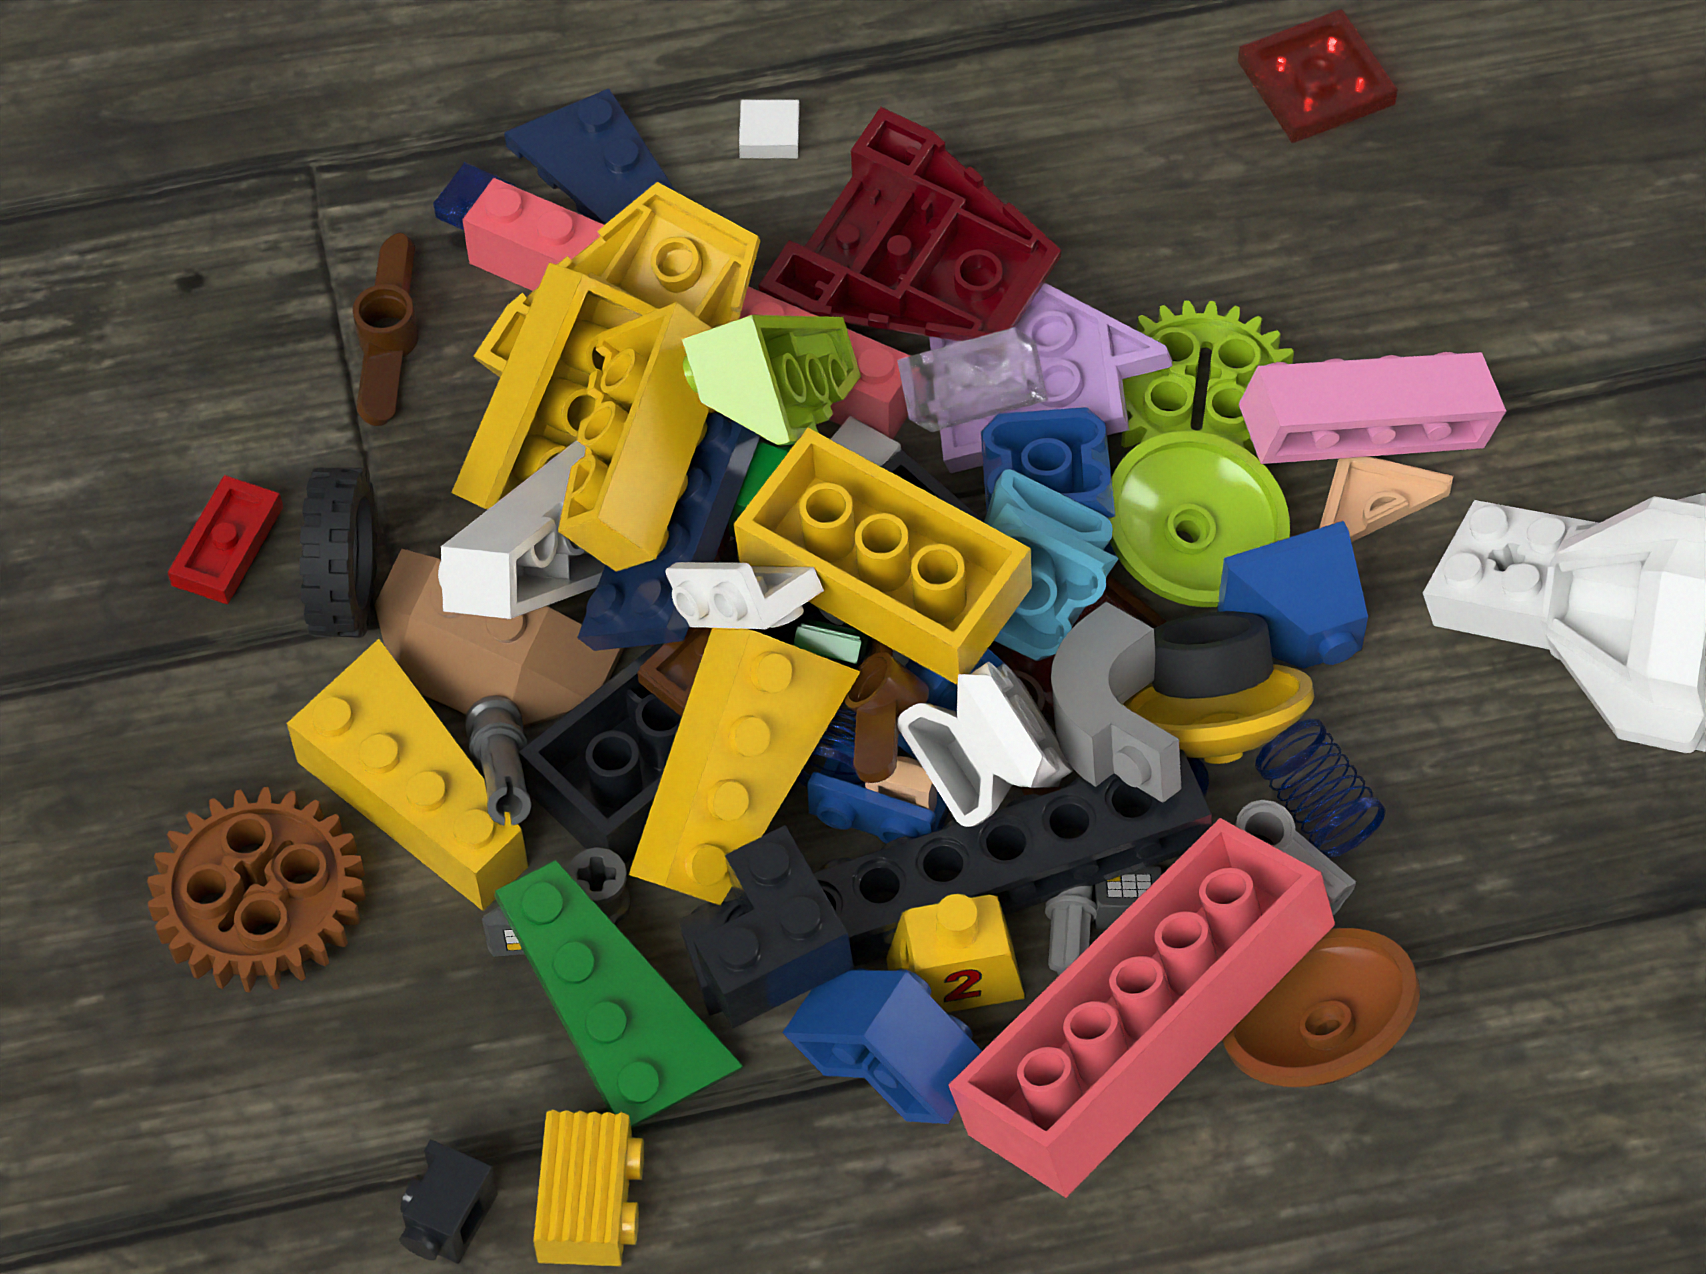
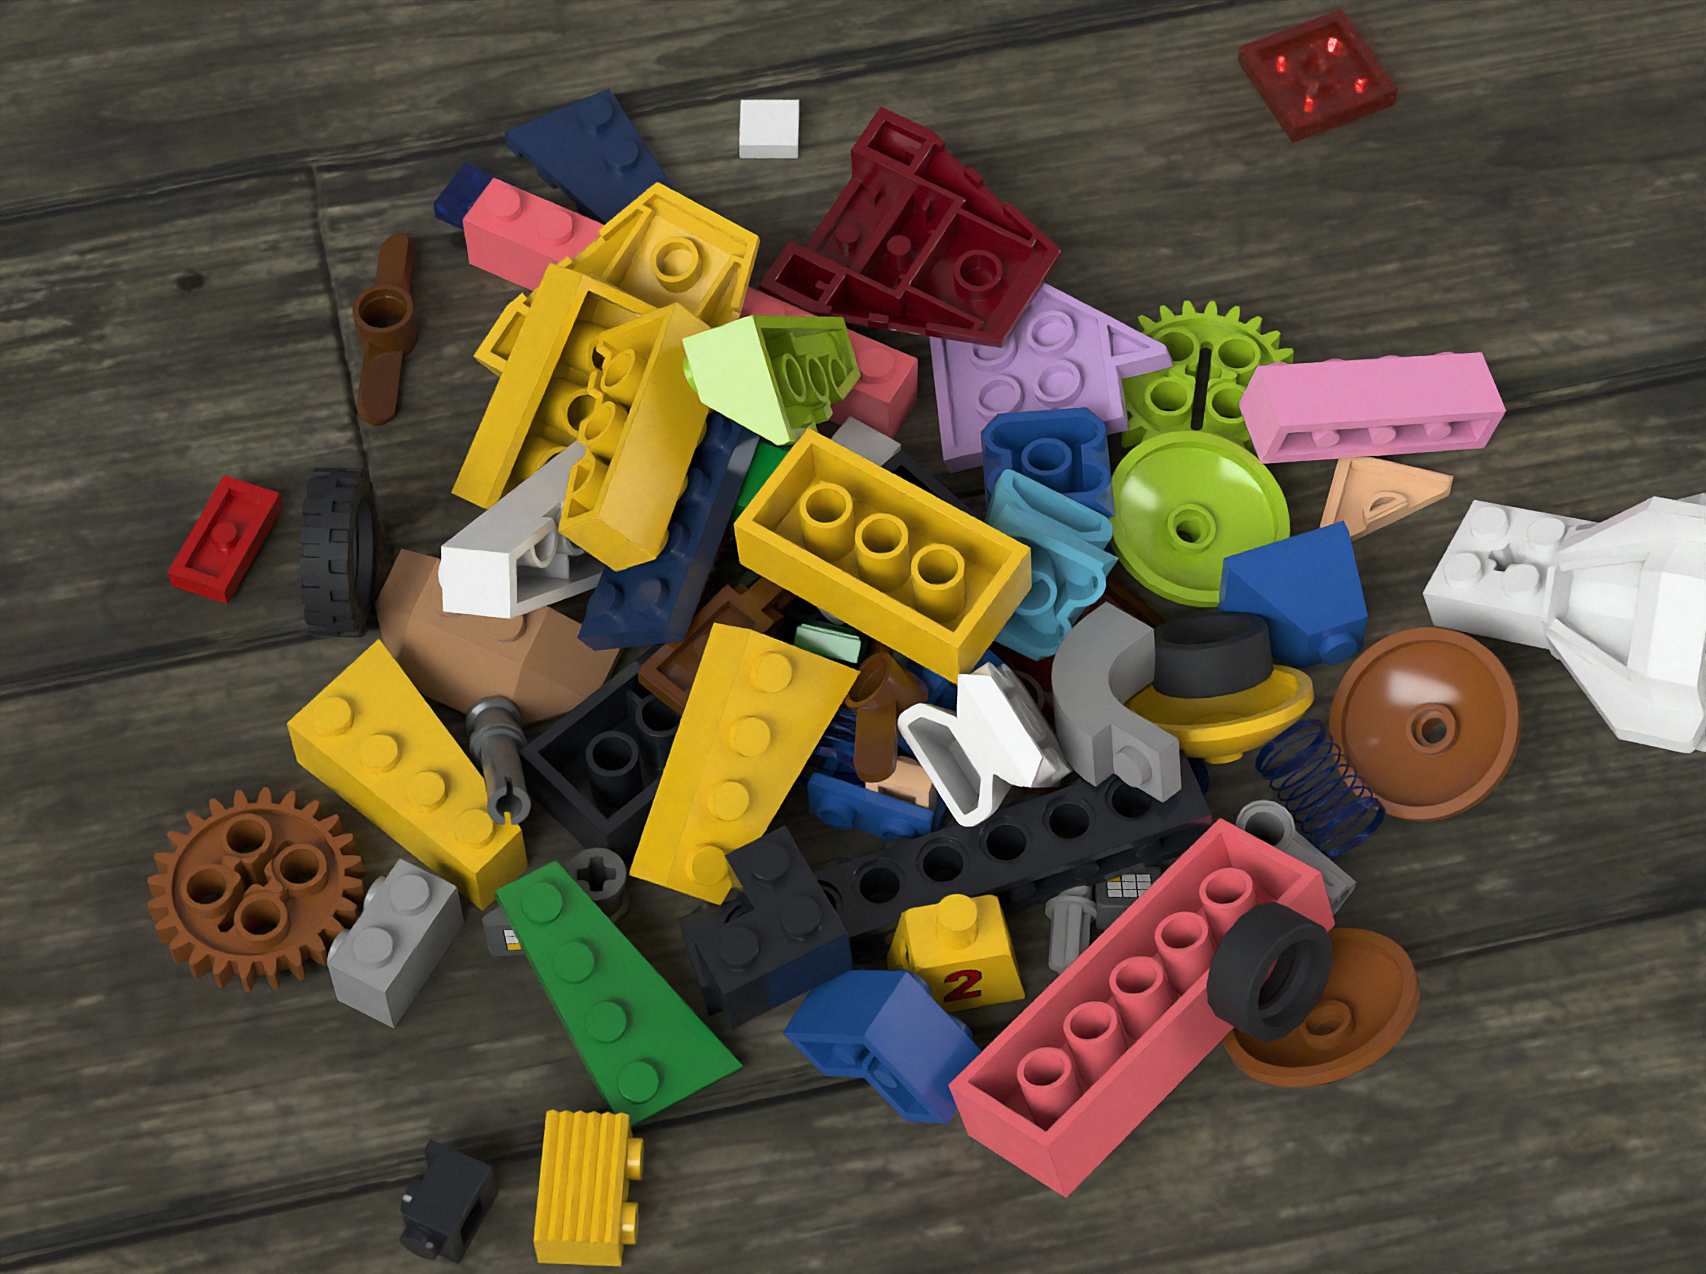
(395, 942): none -> light grey brick
(741, 594): white bracket -> none
(972, 379): clear brick -> none
(1245, 959): none -> black tyre
(1395, 700): none -> dark orange dish

